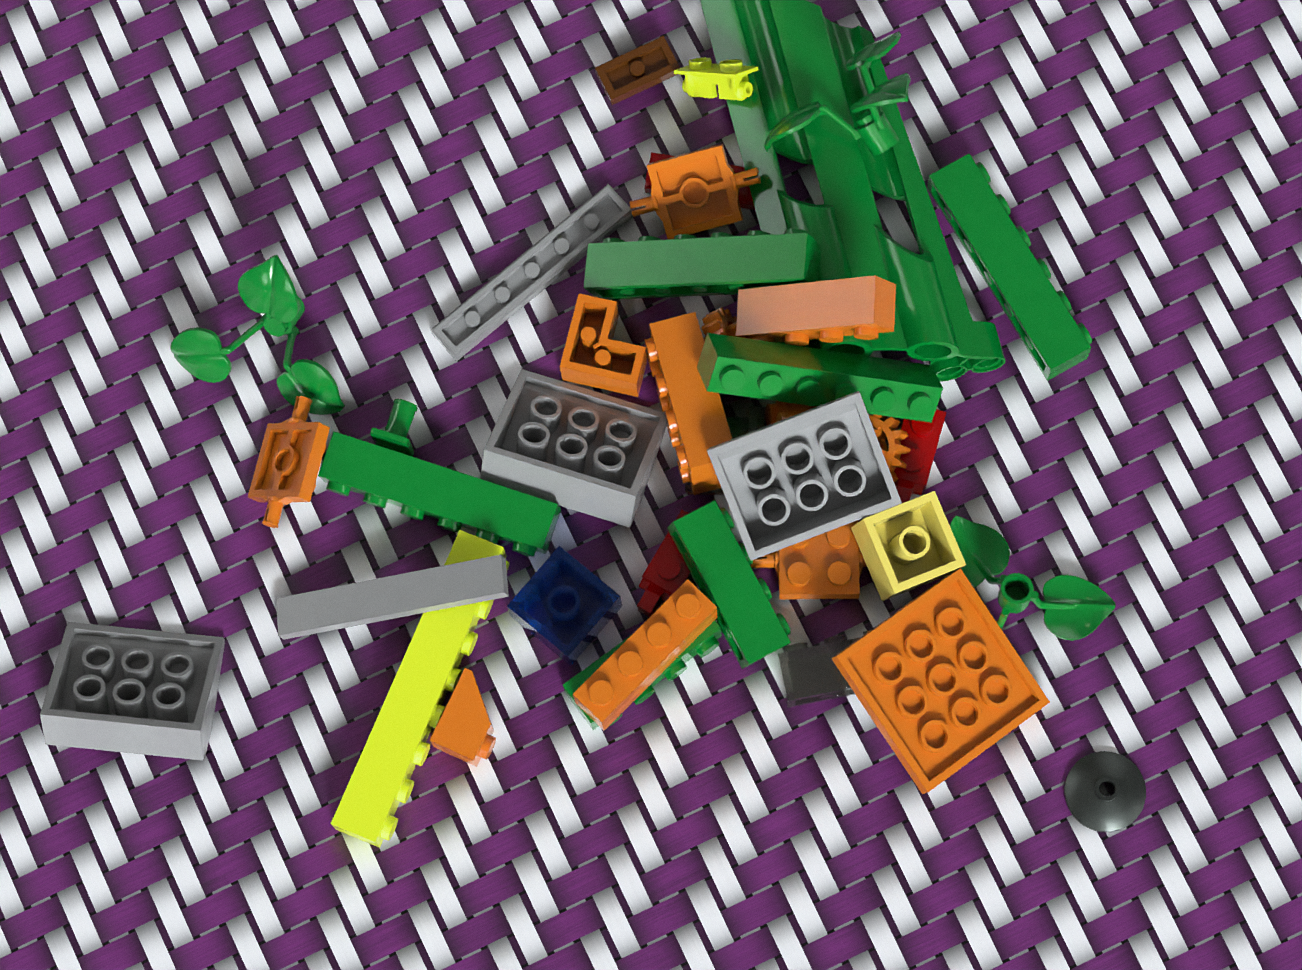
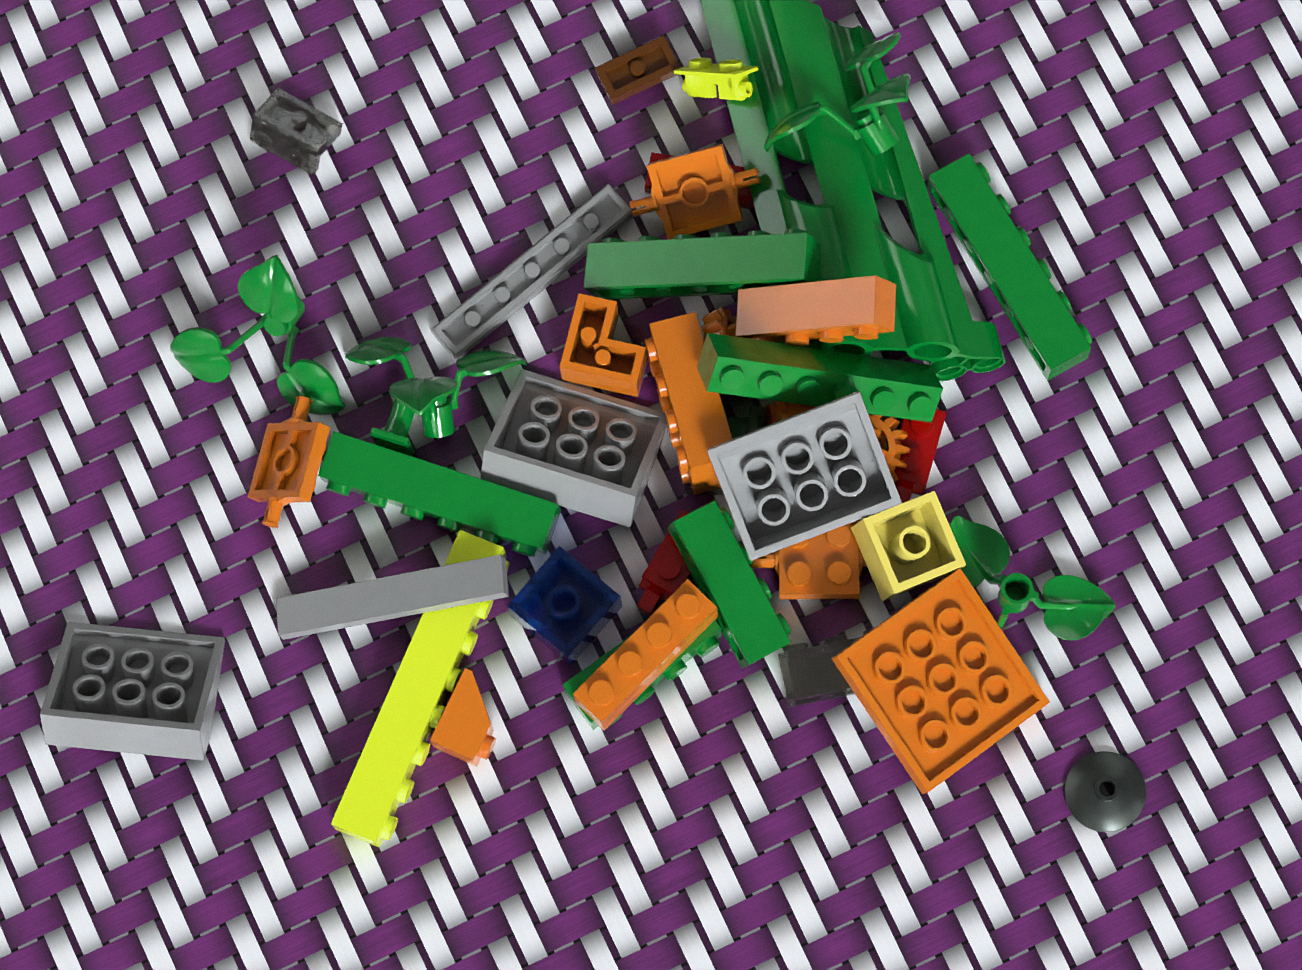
(293, 130): none -> clear smoke bracket
(429, 395): none -> green plant

